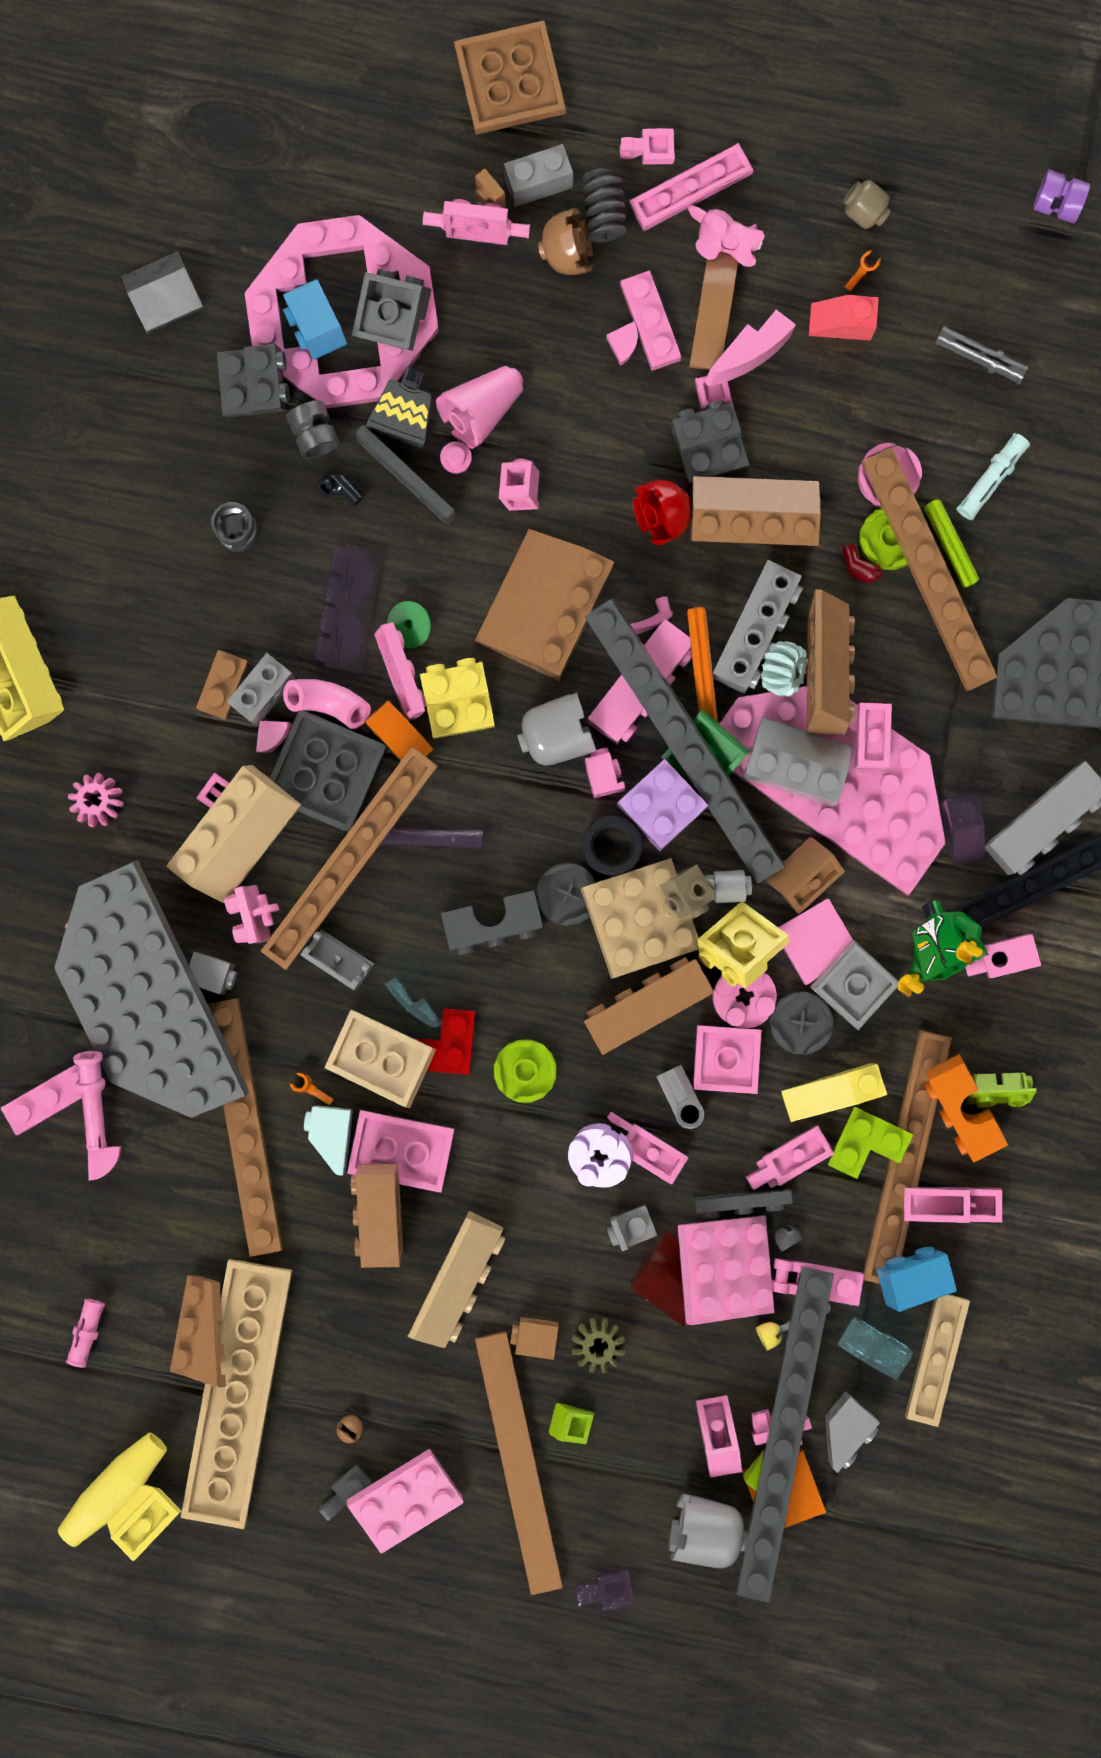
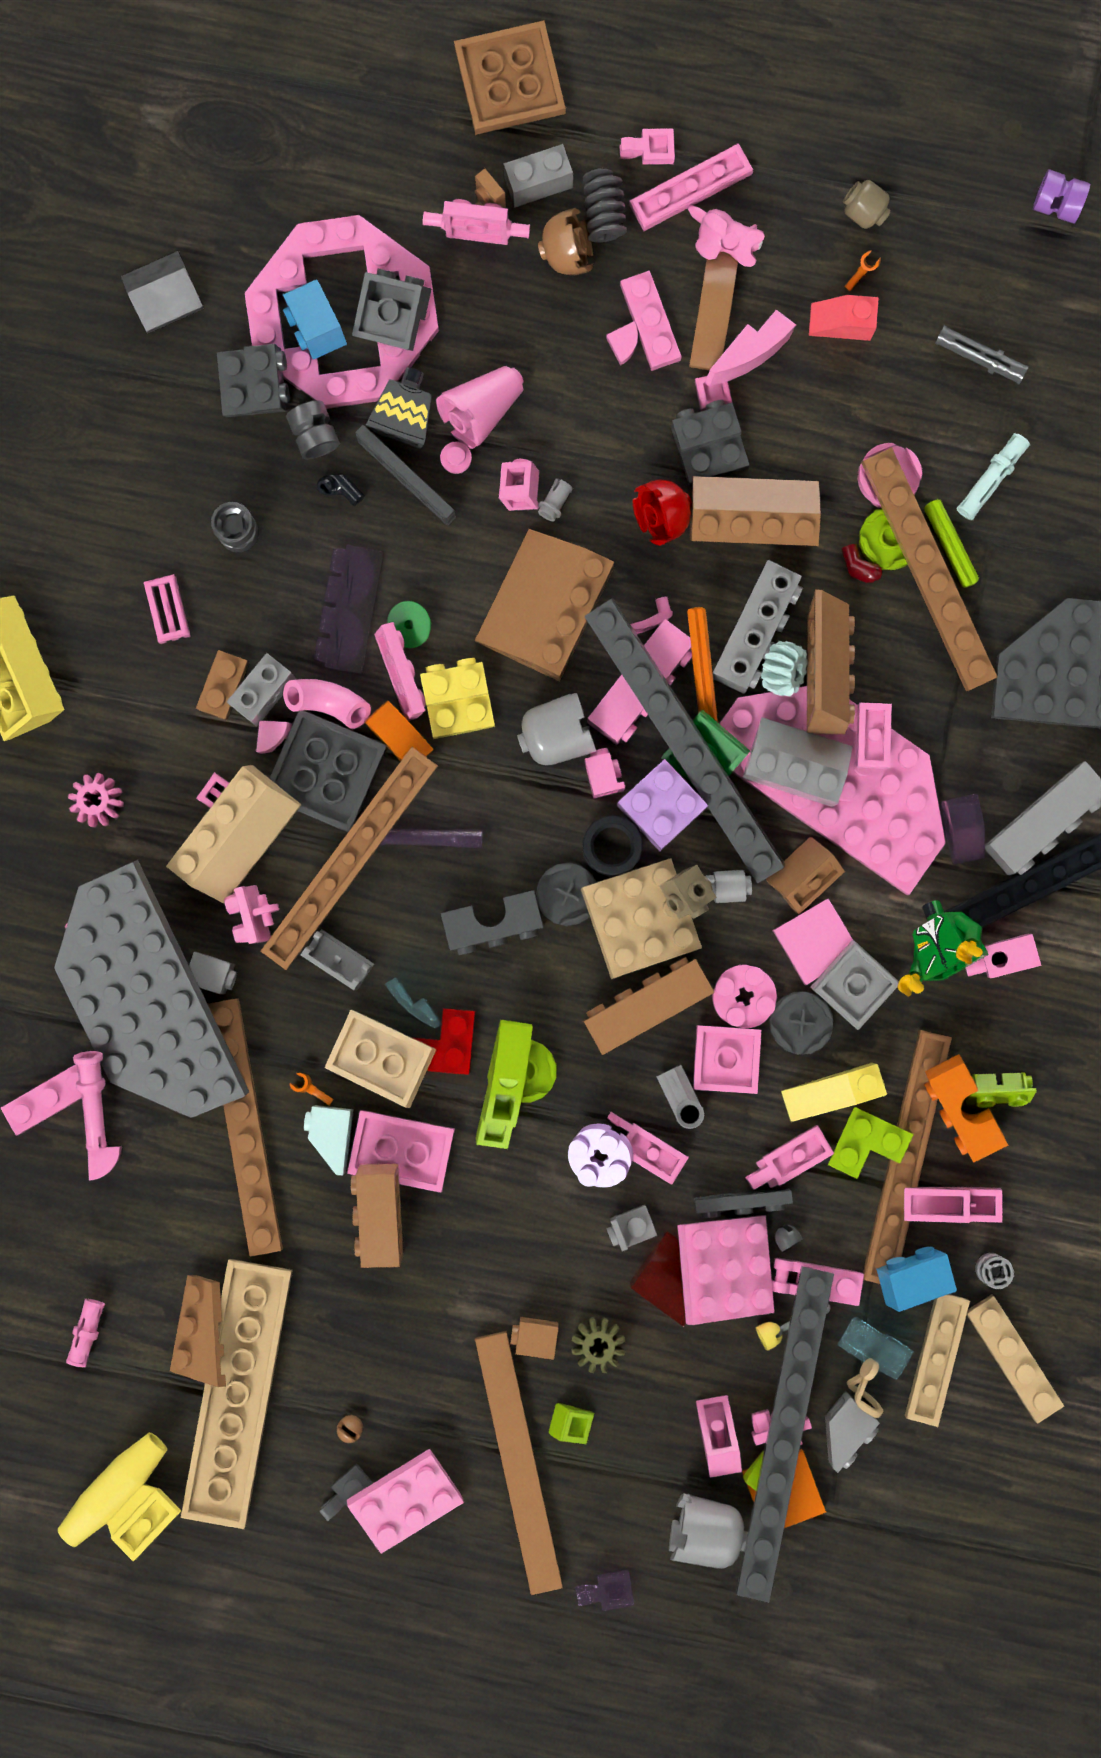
(173, 635): none -> bright pink tile
(456, 1281): tan slope -> none
(505, 1084): none -> lime slope
(554, 500): none -> light grey pin
(741, 945): light yellow plate -> none
(867, 1372): none -> tan piece
(988, 1268): none -> light grey wheel
(1014, 1359): none -> tan plate

